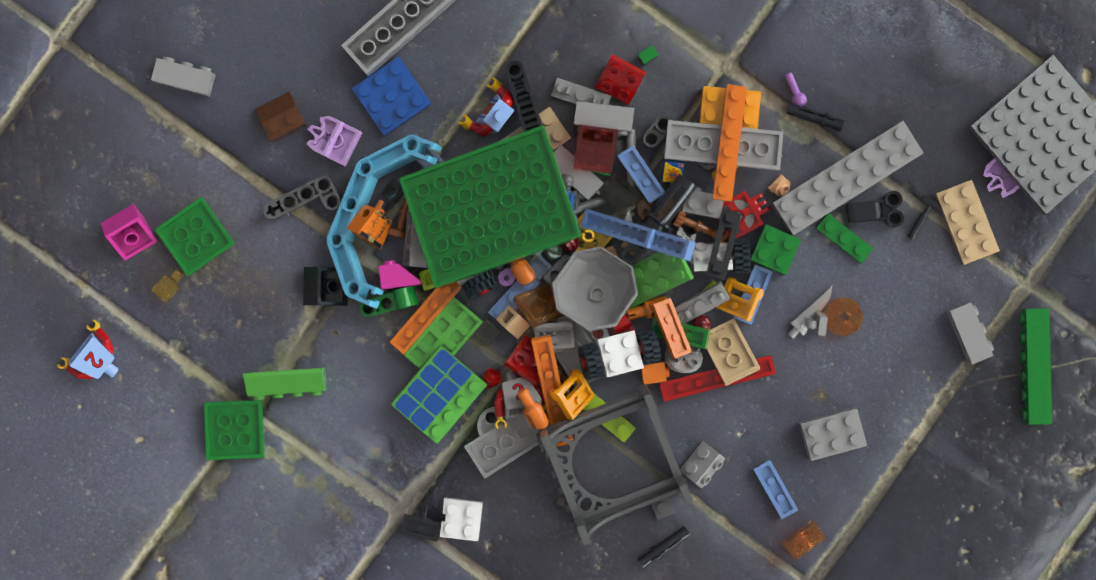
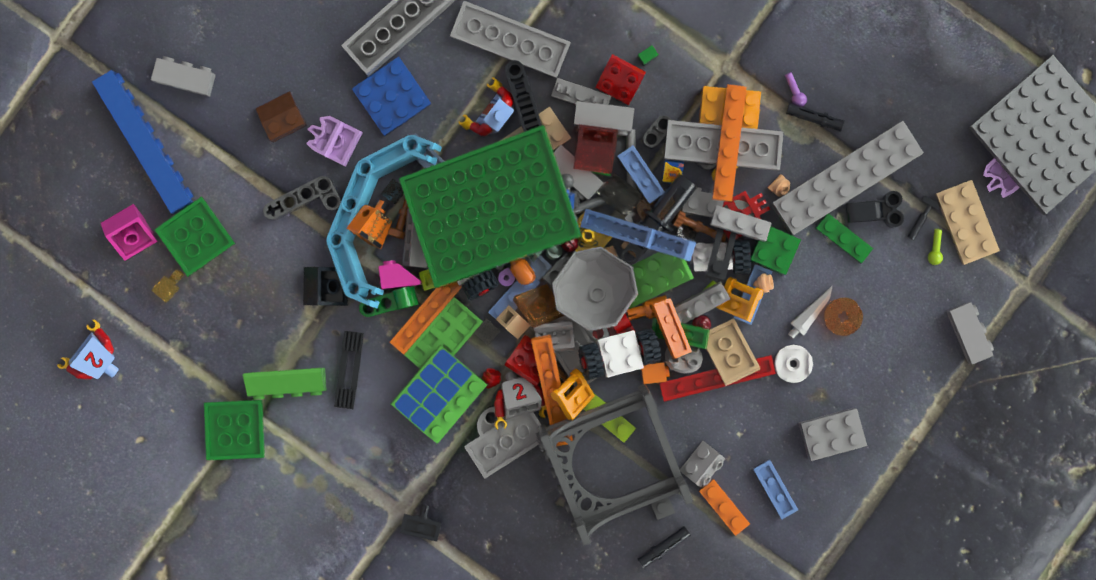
(142, 141): none -> blue brick
(346, 397): none -> black container
(461, 519): white piece -> none
(510, 39): none -> light grey plate
(532, 410): orange arm -> none
(724, 507): none -> orange plate
(740, 223): none -> light grey plate
(764, 282): none -> light nougat plate
(803, 363): none -> white plate
(803, 540): clear orange brick -> none
(818, 323): light grey tile -> none
(935, 256): none -> lime bar
(1036, 366): green brick -> none

